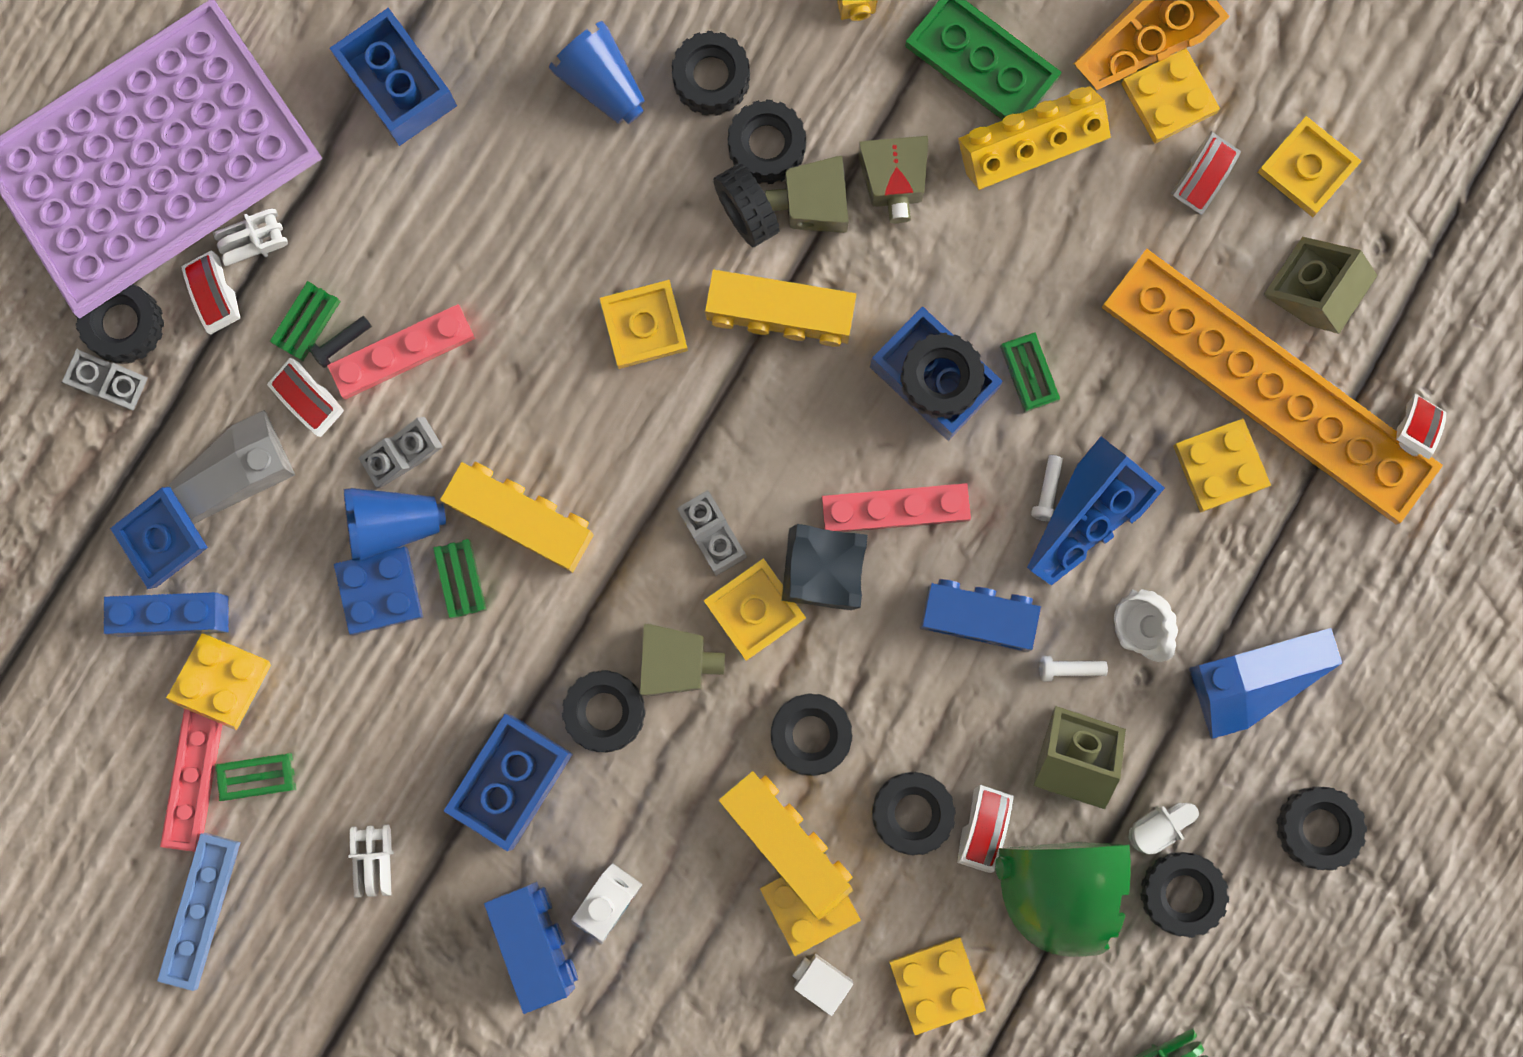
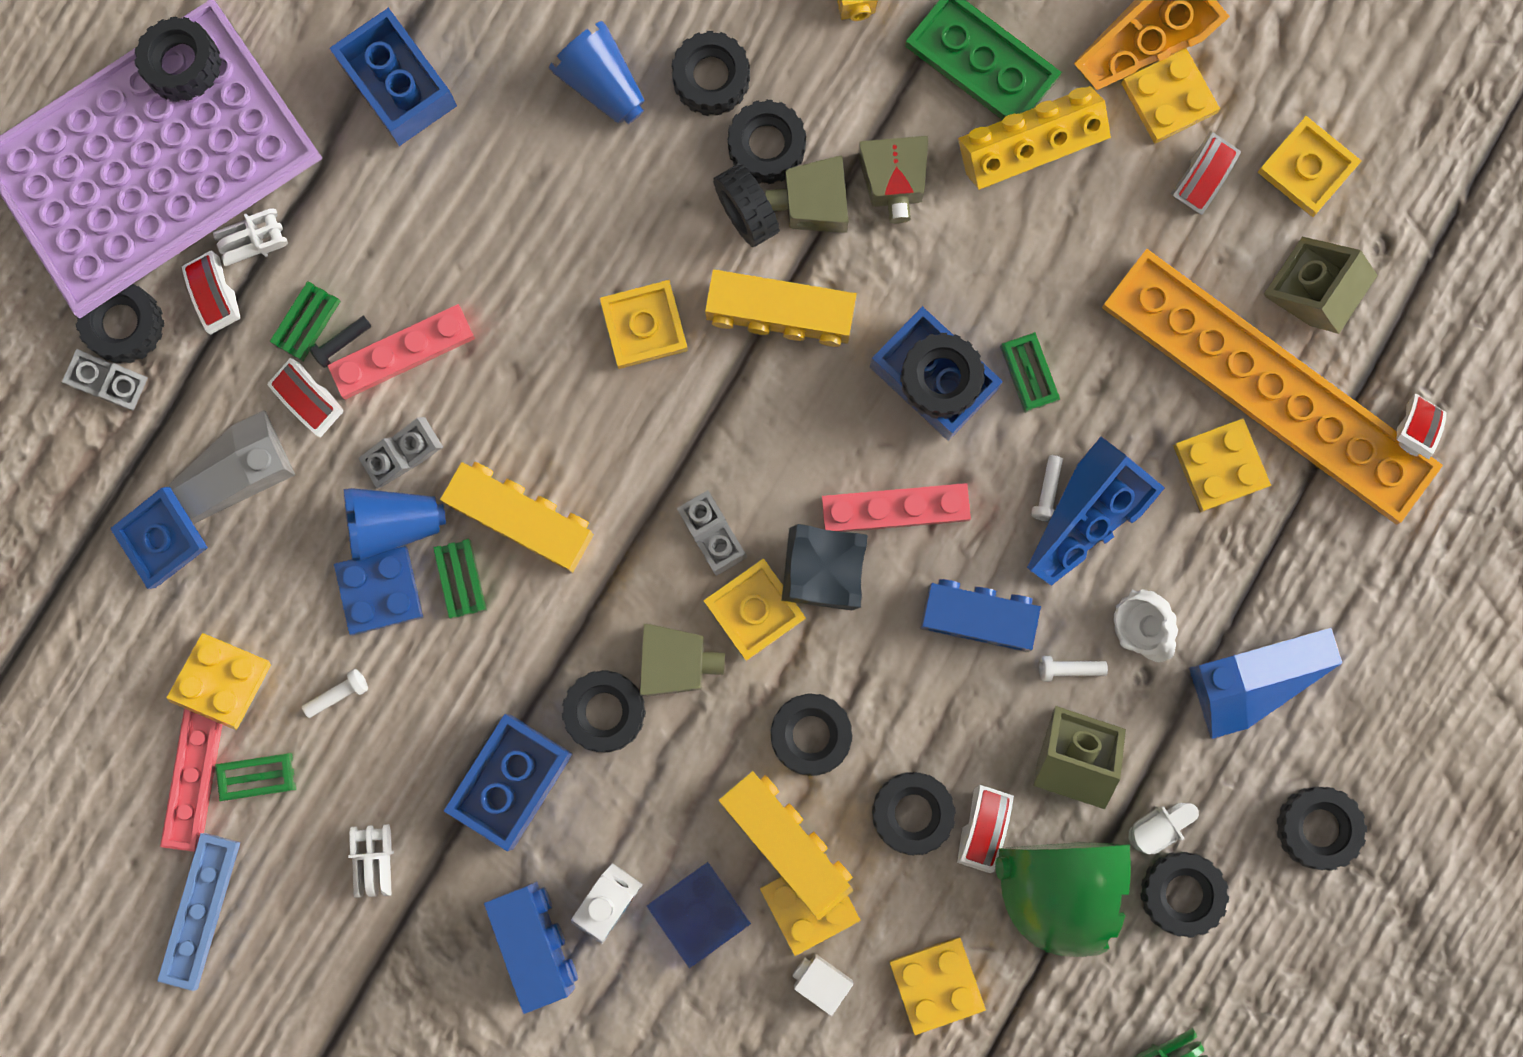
(159, 41): none -> black tyre
(166, 614): blue brick -> none
(354, 683): none -> white piece
(698, 914): none -> clear blue plate

